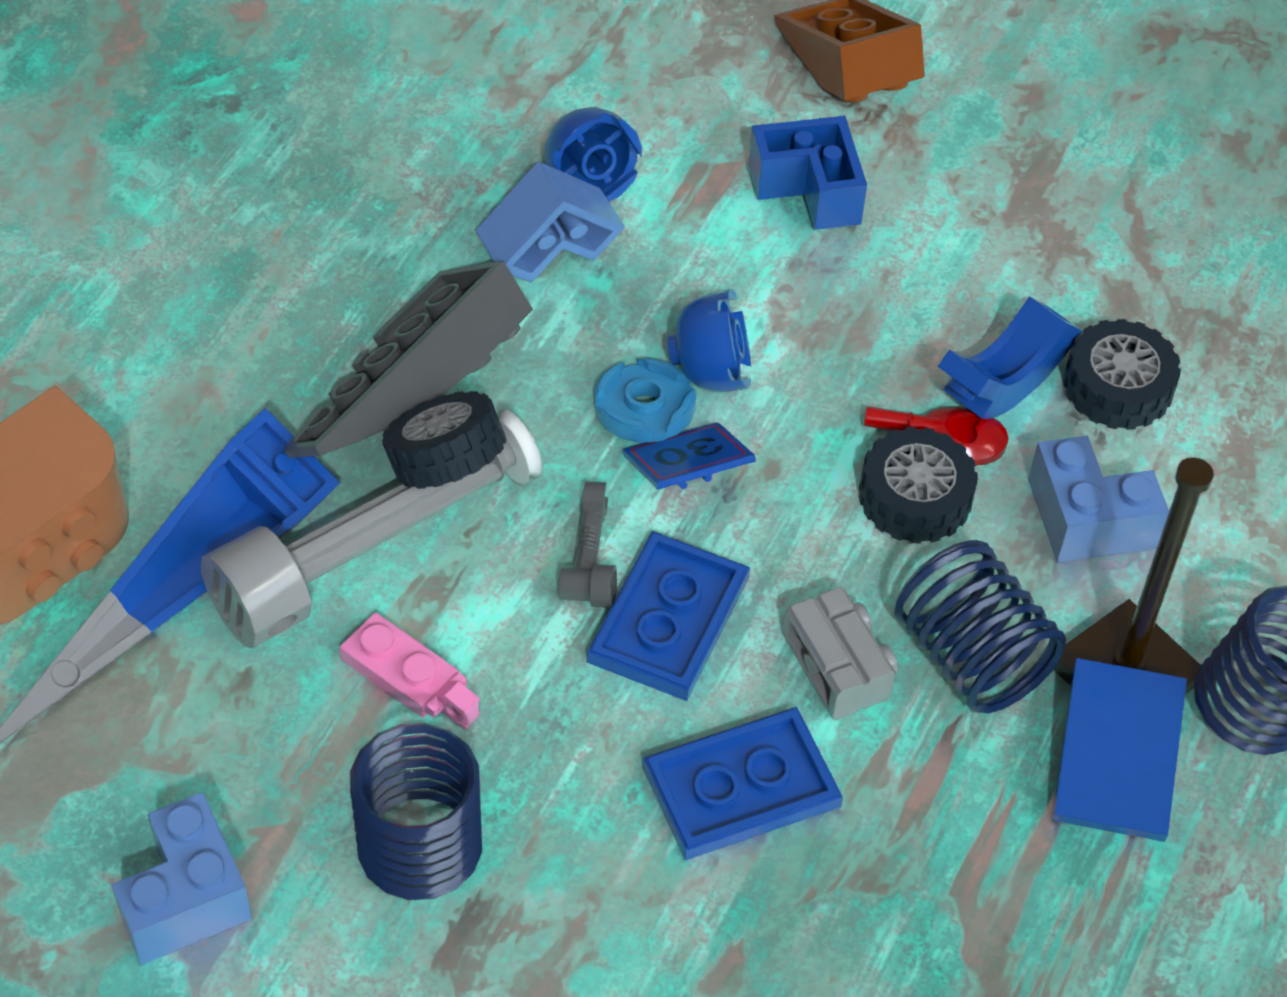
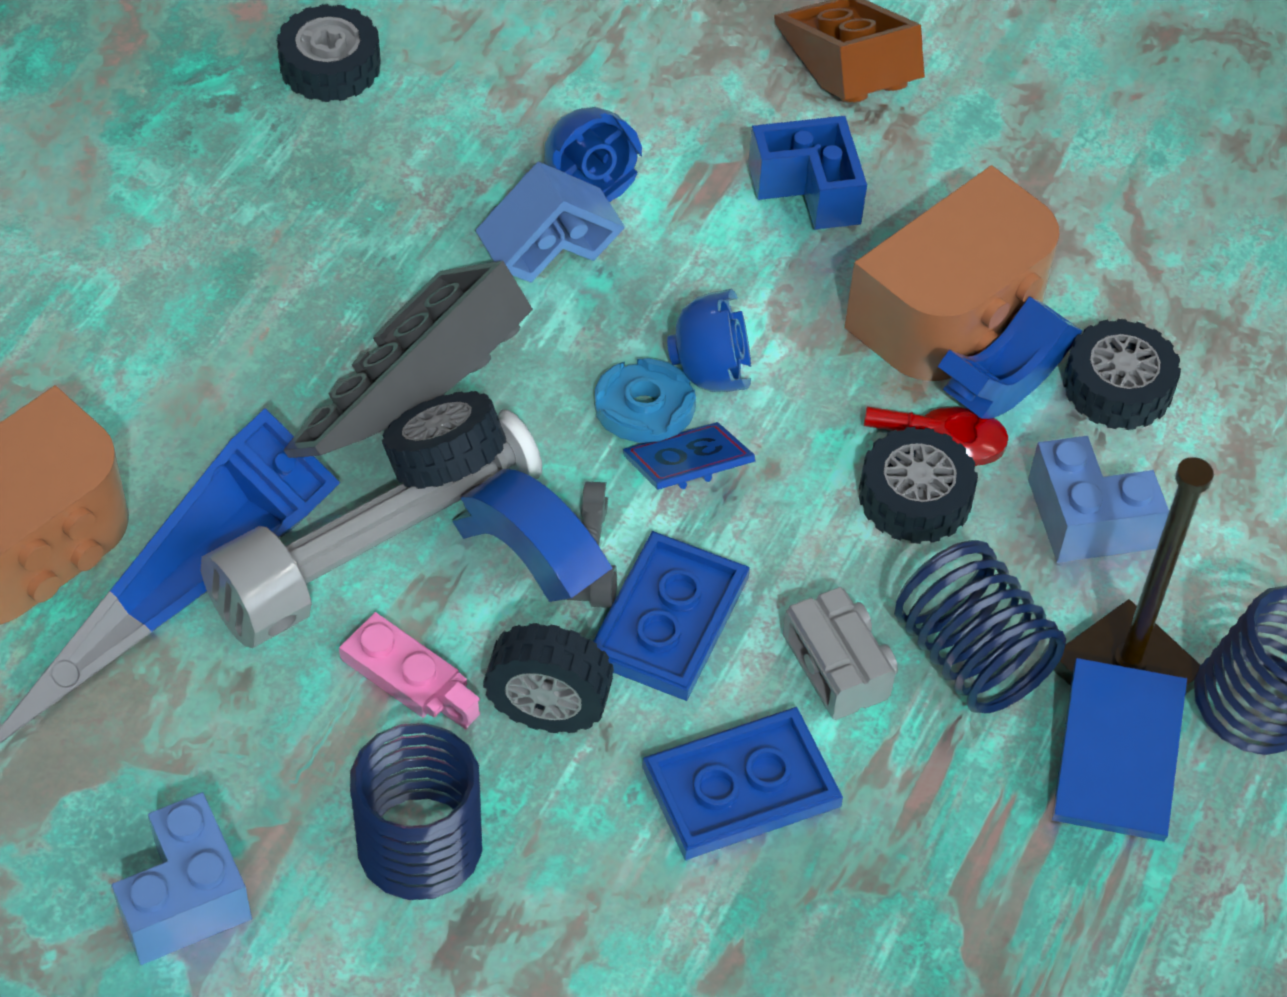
(329, 52): none -> black wheel
(537, 529): none -> blue arch
(548, 678): none -> black wheel
(953, 276): none -> nougat brick

